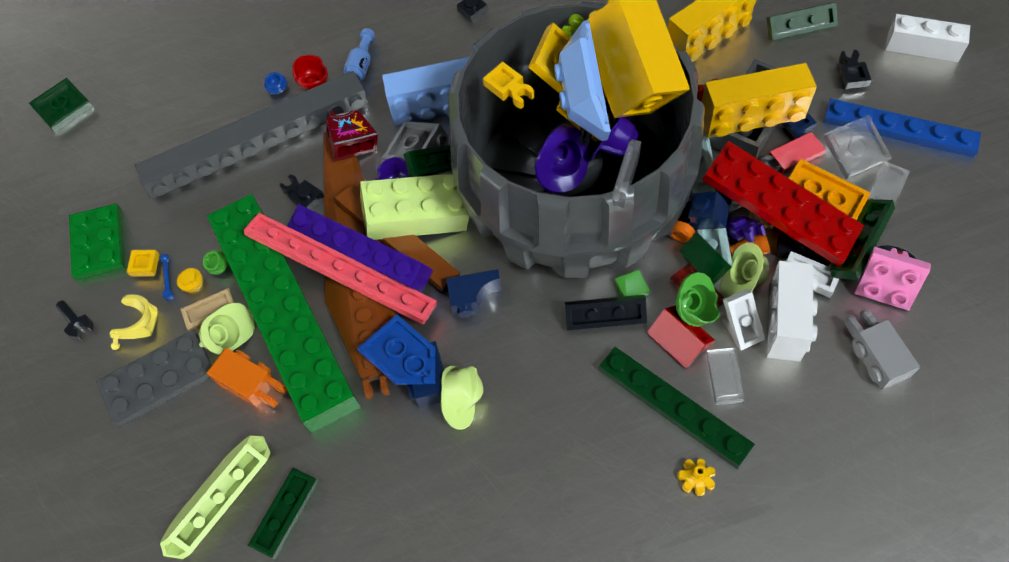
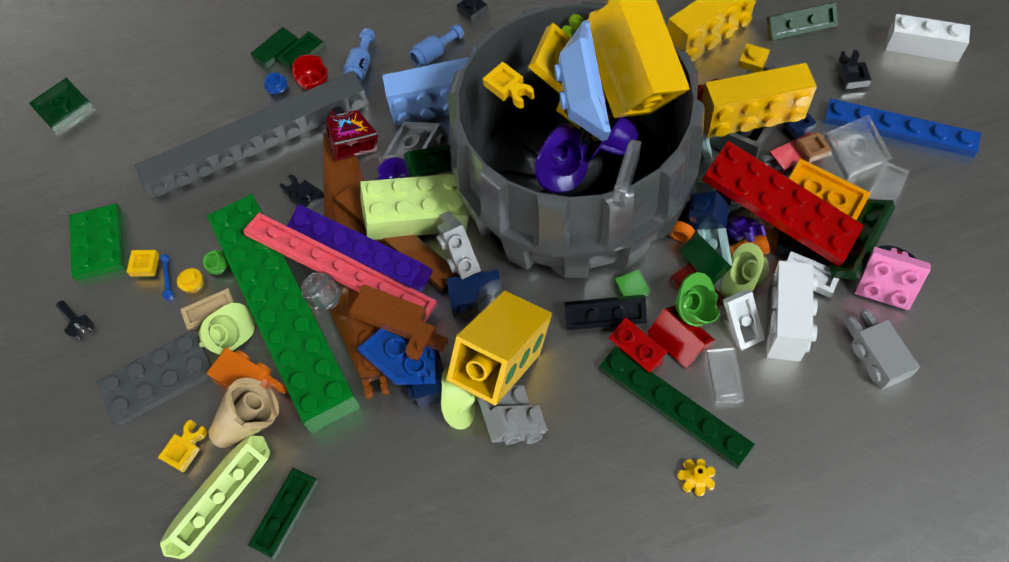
(143, 327): light yellow helmet -> none
(182, 450): none -> yellow plate
(243, 412): none -> tan cone
(273, 47): none -> dark green tile
(305, 45): none -> dark green tile
(321, 291): none -> clear head
(399, 318): none -> dark orange piece
(432, 46): none -> medium blue piece
(455, 241): none -> light grey plate
(498, 347): none -> yellow brick
(513, 418): none -> light grey plate
(638, 345): none -> red hinge
(753, 58): none -> yellow plate
(813, 147): none -> medium nougat tile

